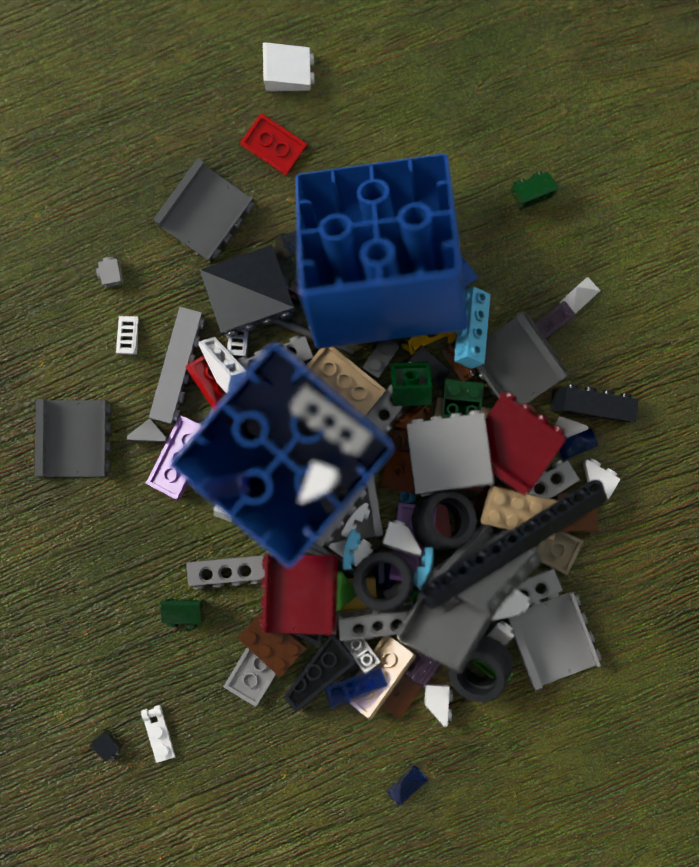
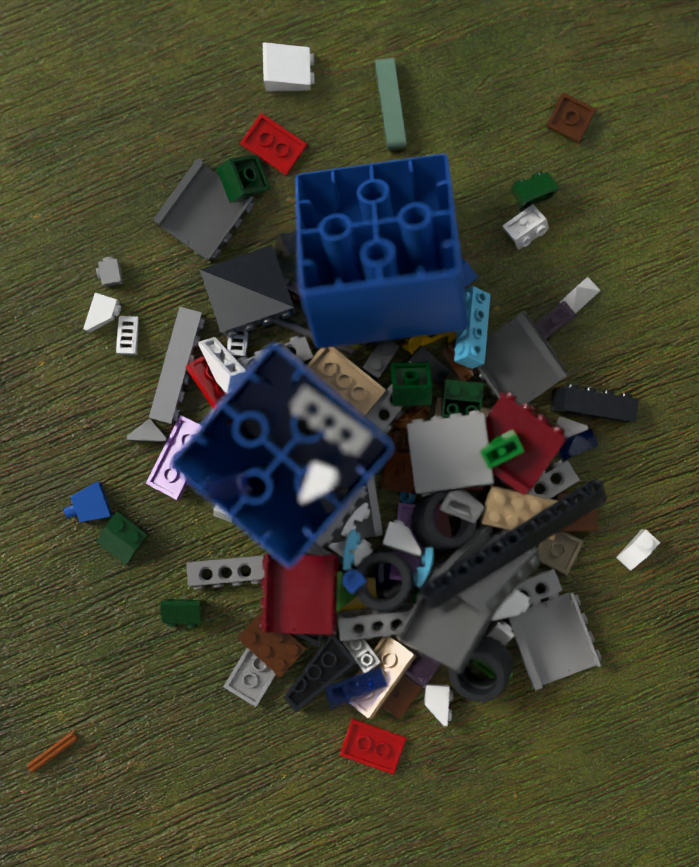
(53, 751): none -> dark orange axle
(72, 438): dark grey panel -> none
(89, 504): none -> blue torso
(101, 312): none -> white slope
(106, 746): black brick -> none
(122, 537): none -> dark green slope
(158, 734): white plate -> none
(243, 178): none -> dark green slope
(353, 580): none -> blue tile
(372, 746): none -> red tile
(390, 104): none -> sand green beam
(406, 785): clear blue slope -> none
(462, 505): none -> light grey slope
(501, 449): none -> green slope
(526, 226): none -> white bracket
(570, 117): none -> reddish brown plate
(595, 472): white slope -> none
(638, 549): none -> white slope

